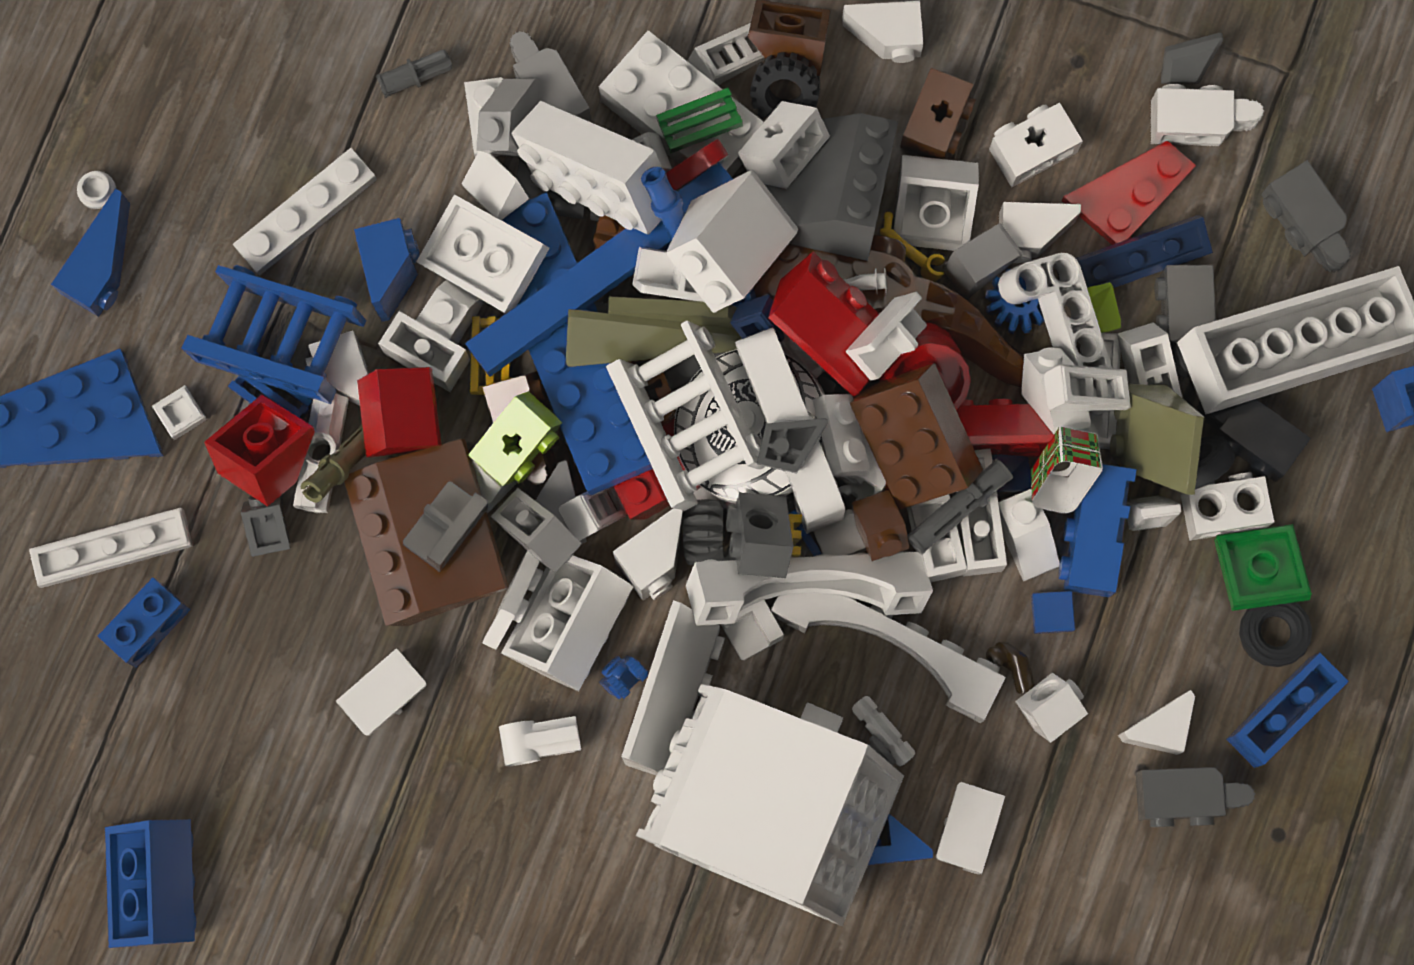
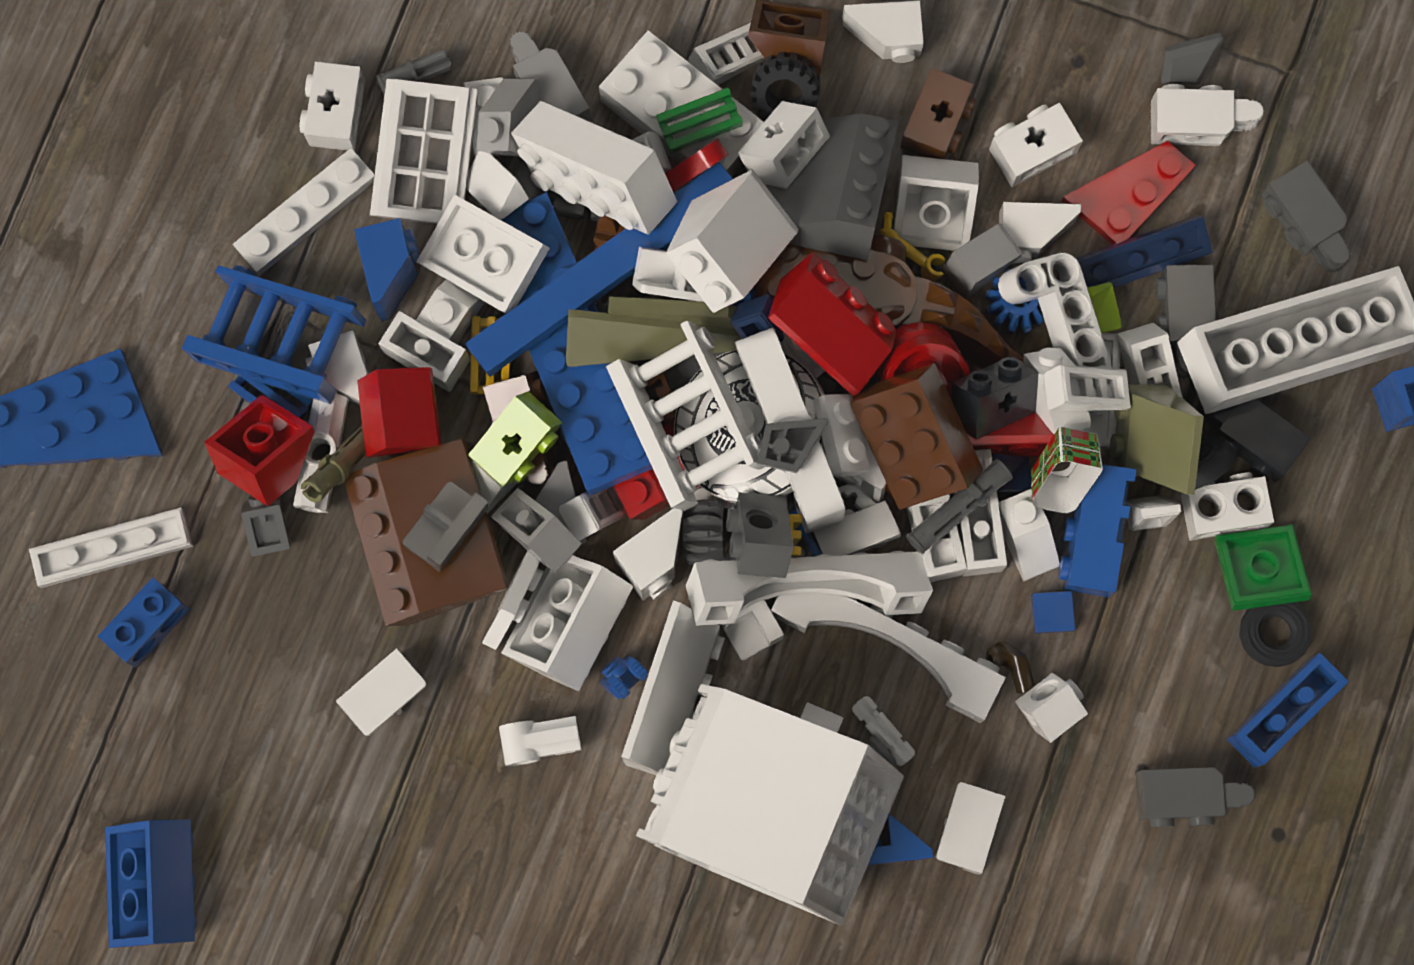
(95, 189): white plate -> none
(95, 265): blue slope -> none
(179, 412): white tile -> none
(339, 126): none -> white brick
(422, 149): none -> white piece
(665, 201): blue pin -> none
(869, 281): white piece -> none
(880, 525): reddish brown brick -> none
(888, 336): white panel -> none
(995, 396): none -> black brick
(1165, 728): white slope -> none

